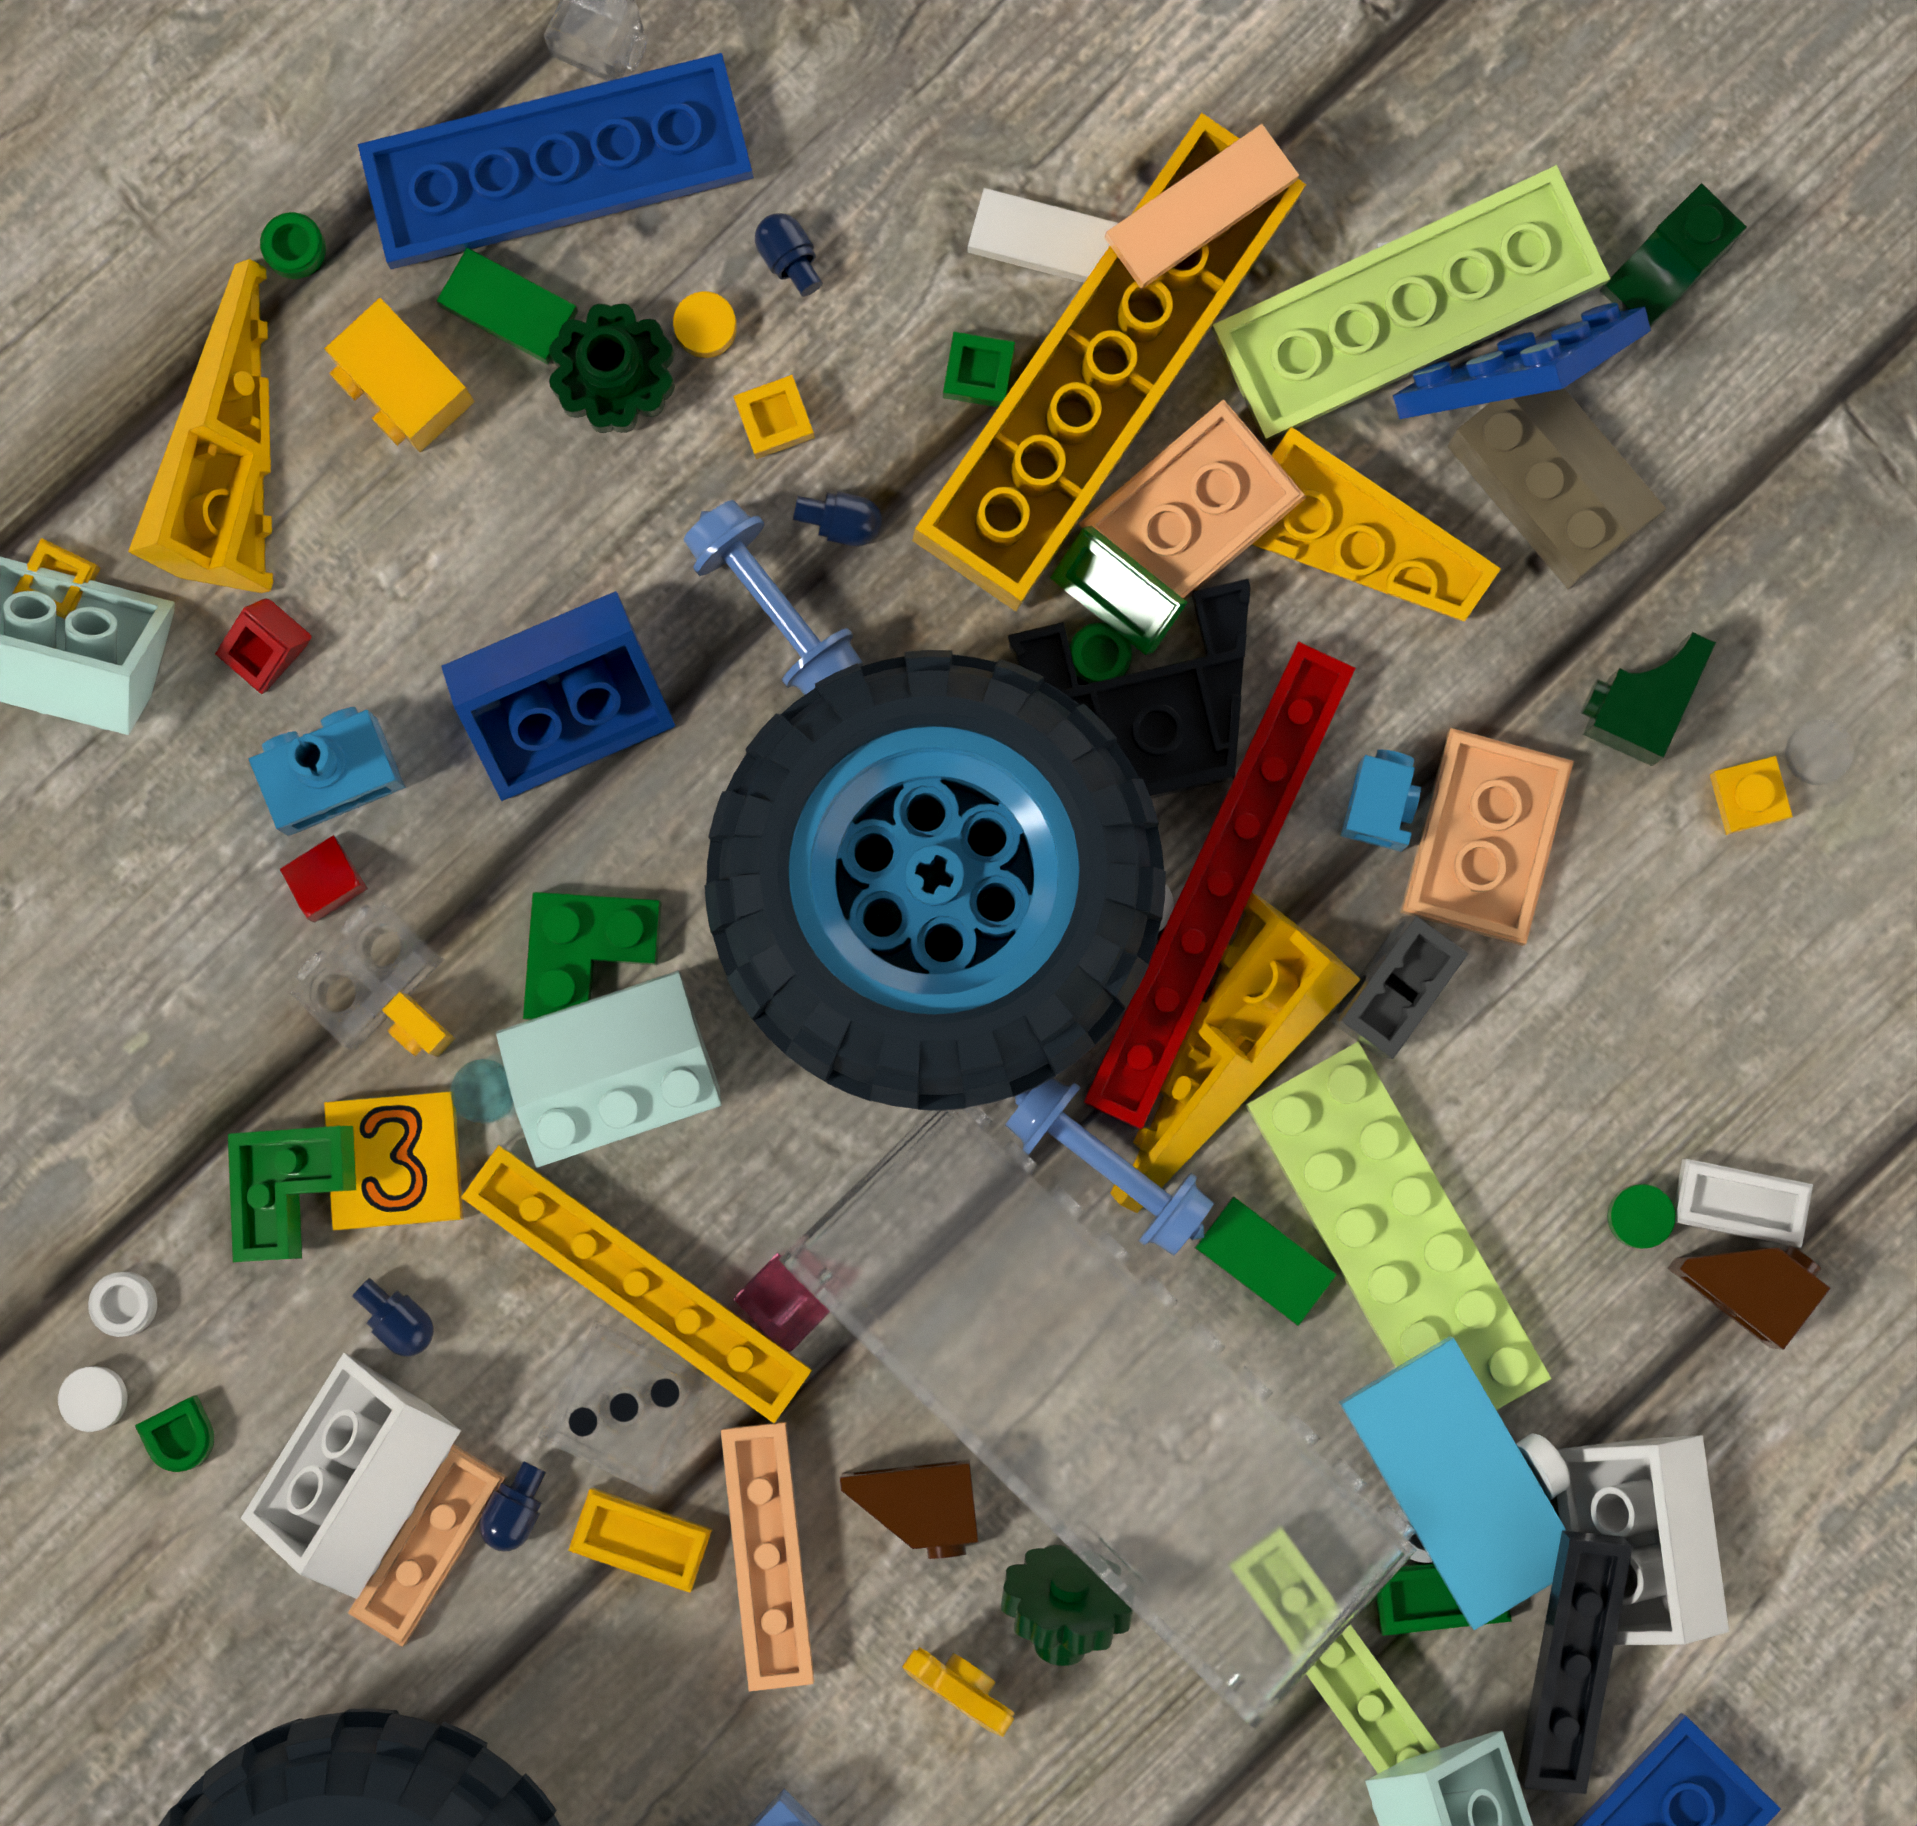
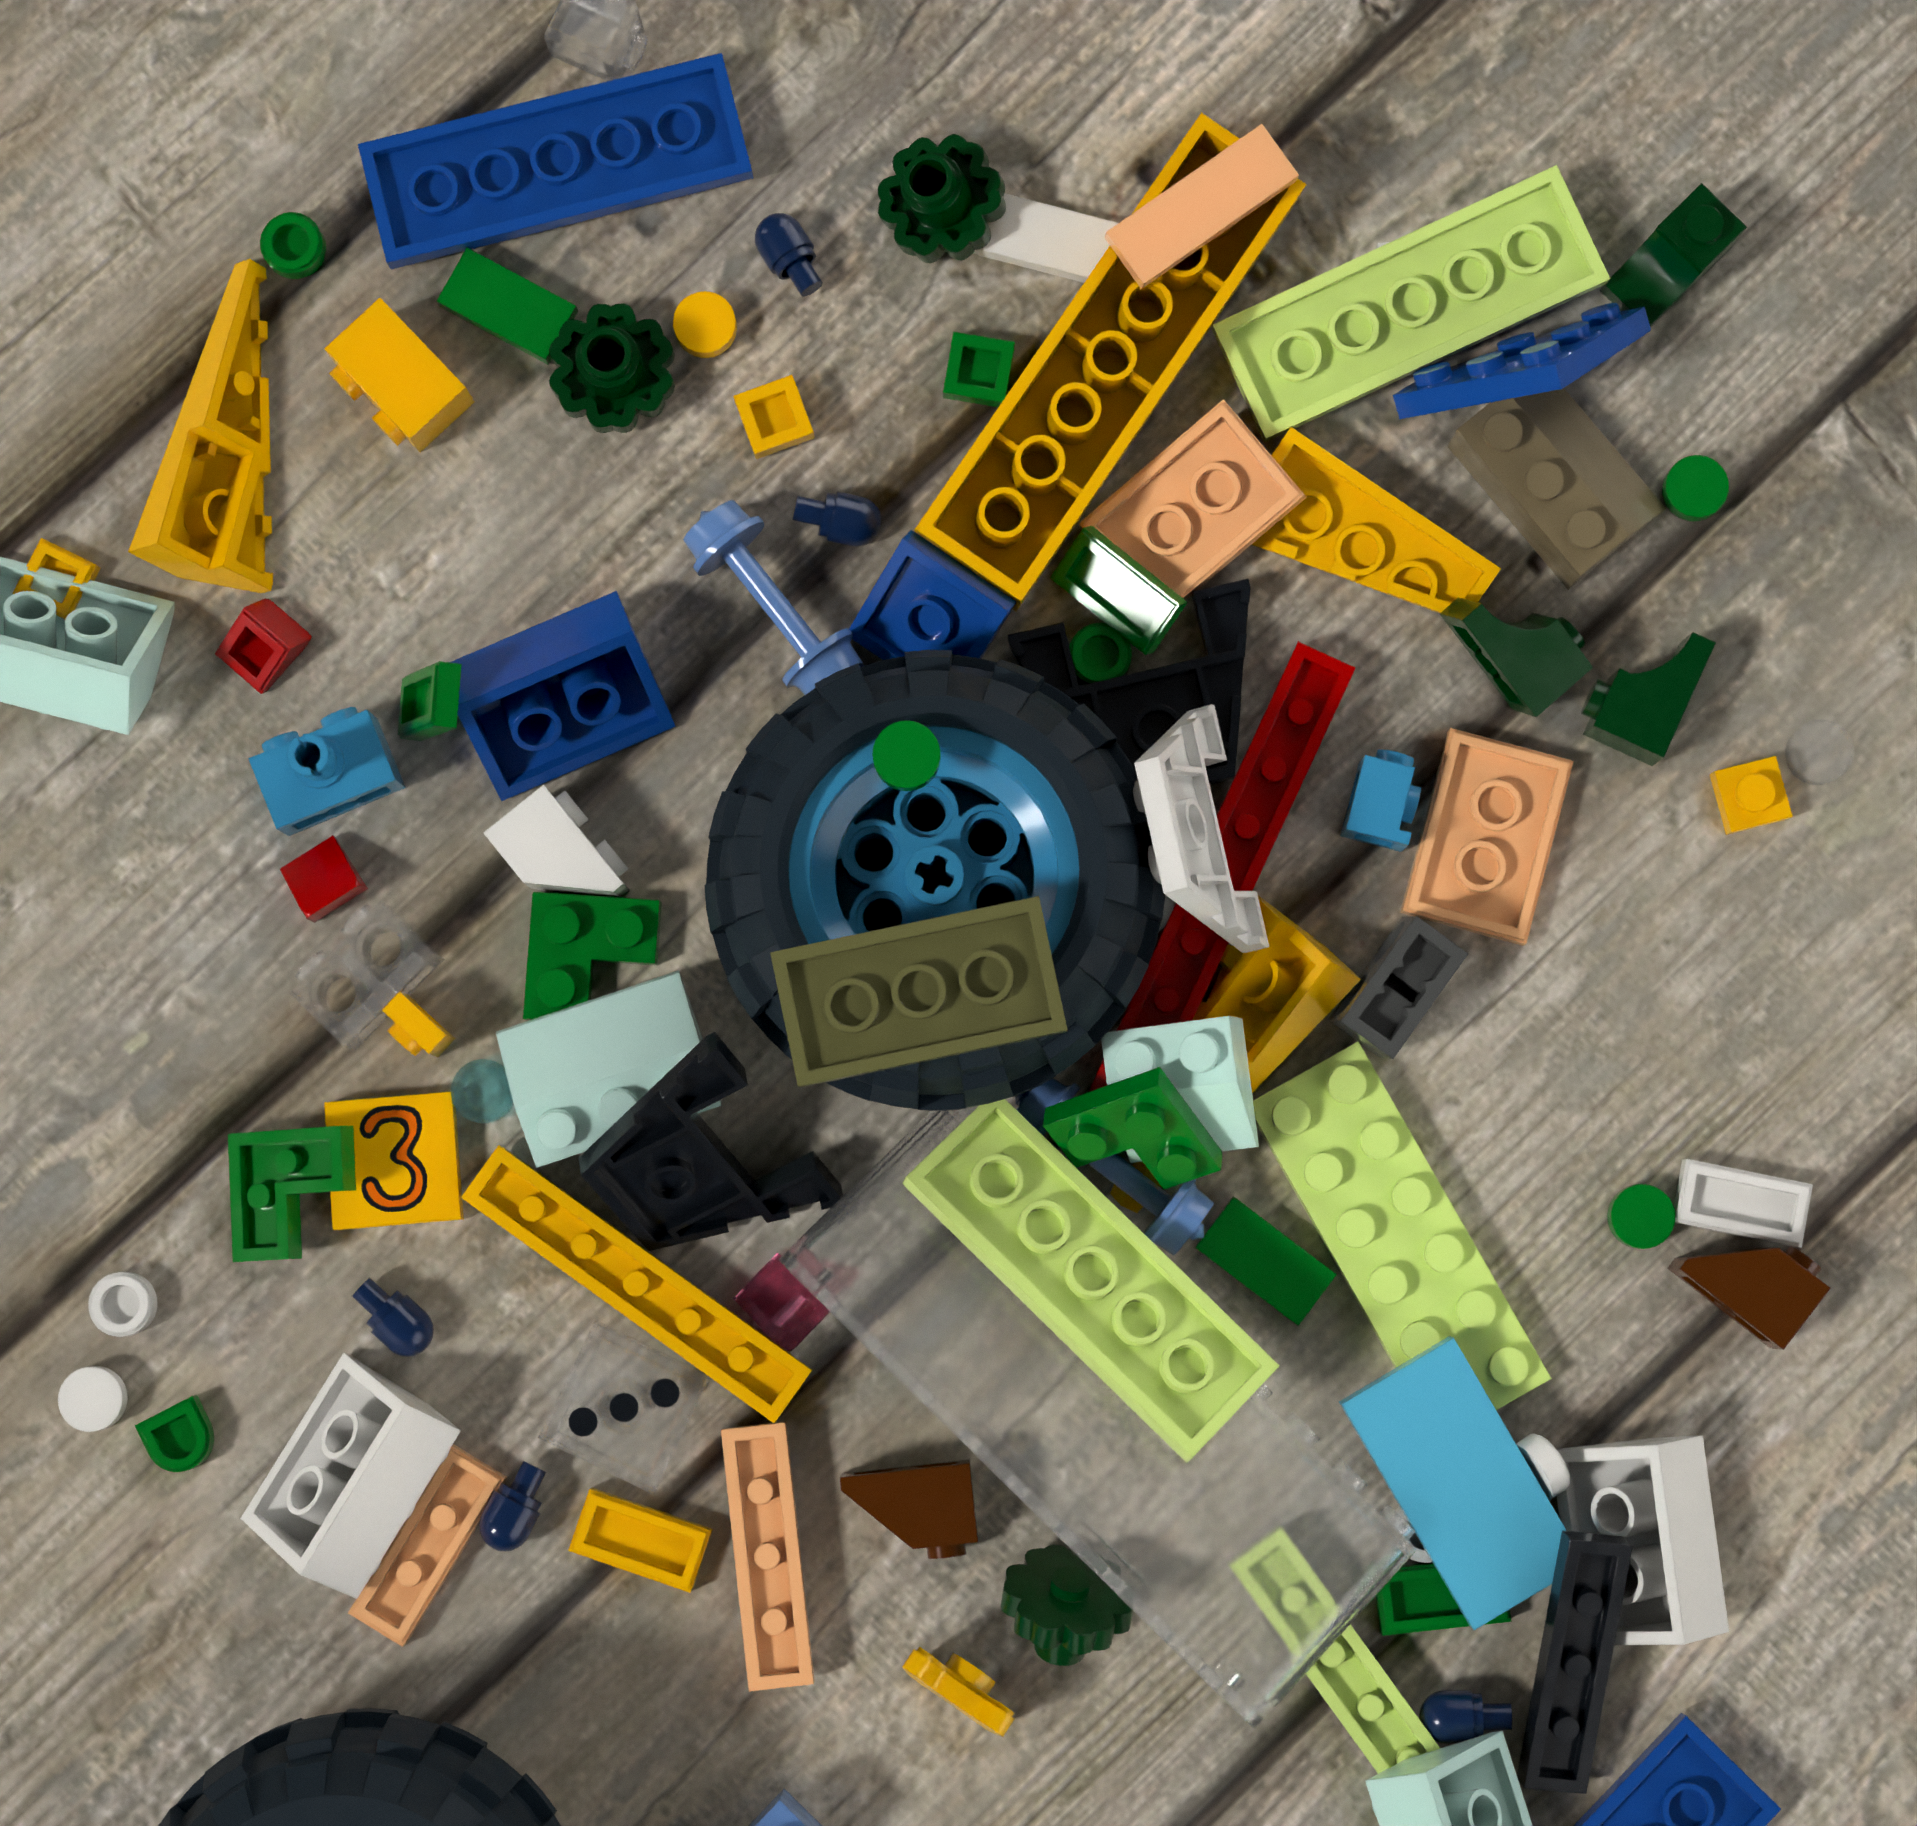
(429, 701): none -> green tile
(550, 850): none -> white slope
(676, 1177): none -> black wing
(906, 755): none -> green tile
(918, 992): none -> olive plate
(929, 605): none -> blue plate
(941, 198): none -> dark green plant
(1091, 1276): none -> yellowish green plate
(1139, 1115): none -> green plate
(1186, 832): none -> white wing
(1204, 1064): none -> light aqua slope
(1460, 1716): none -> dark blue cylinder
(1525, 659): none -> dark green arch
(1695, 488): none -> green tile

